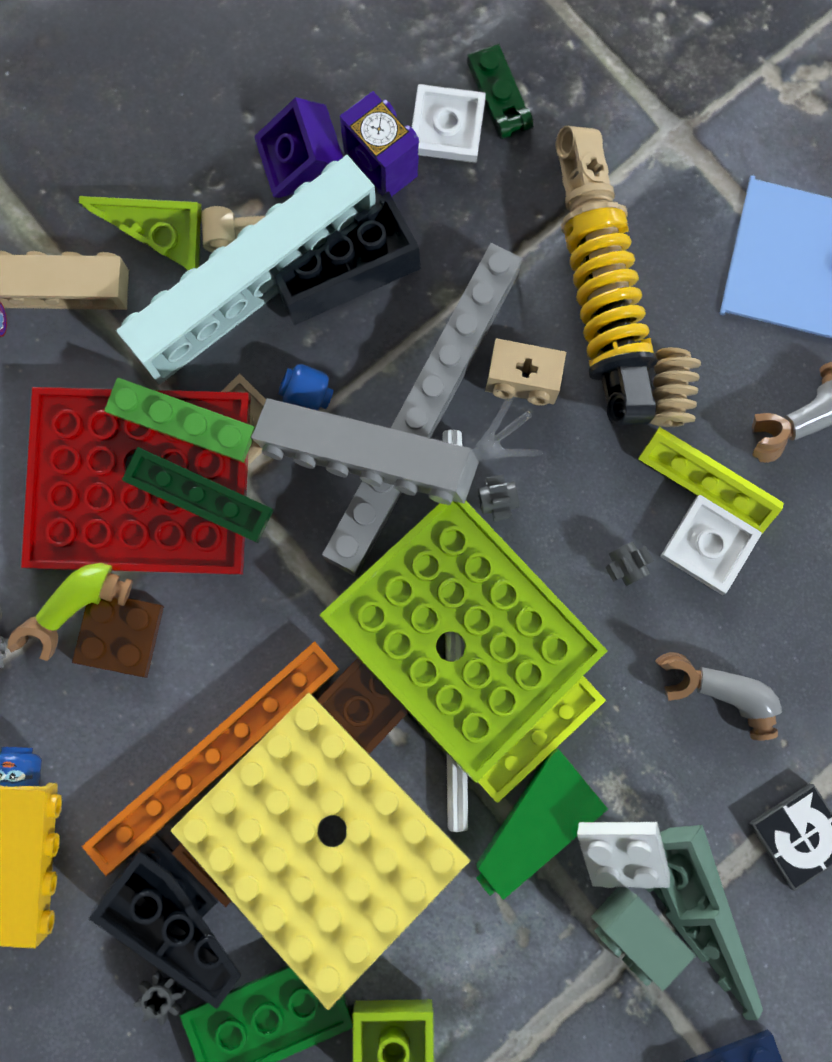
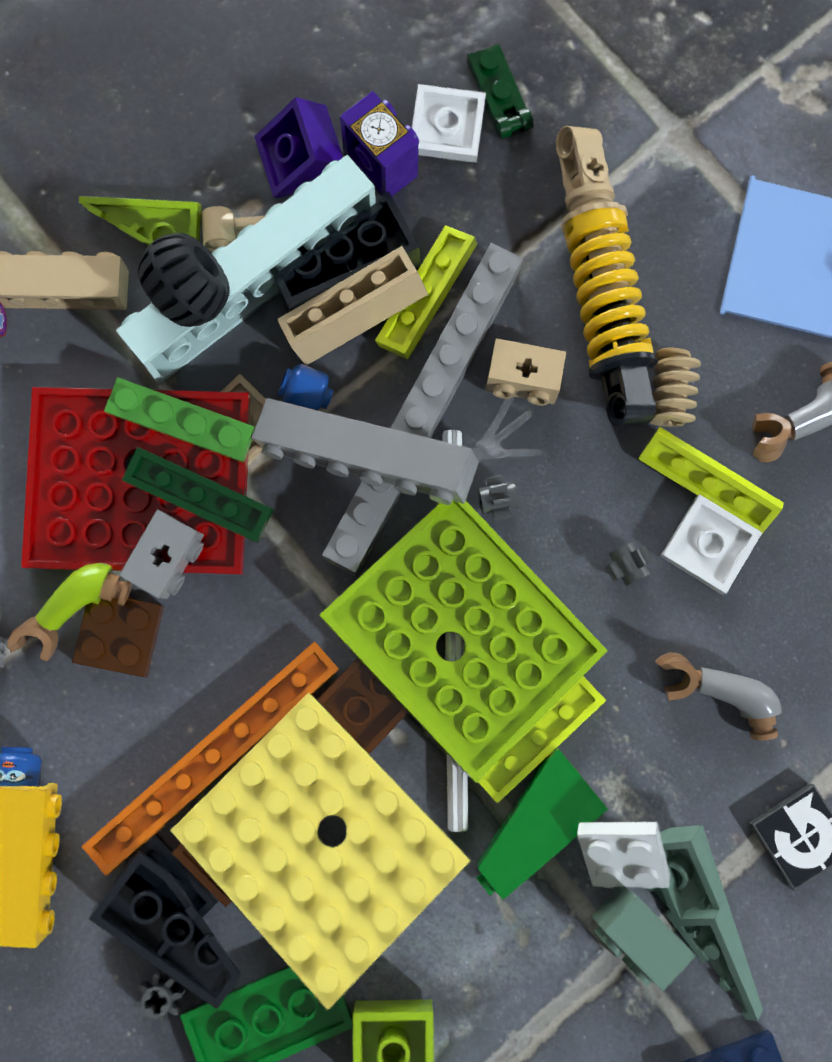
(149, 570): none -> light grey brick
(183, 280): none -> black wheel
(353, 306): none -> tan brick
(438, 275): none -> neon yellow plate

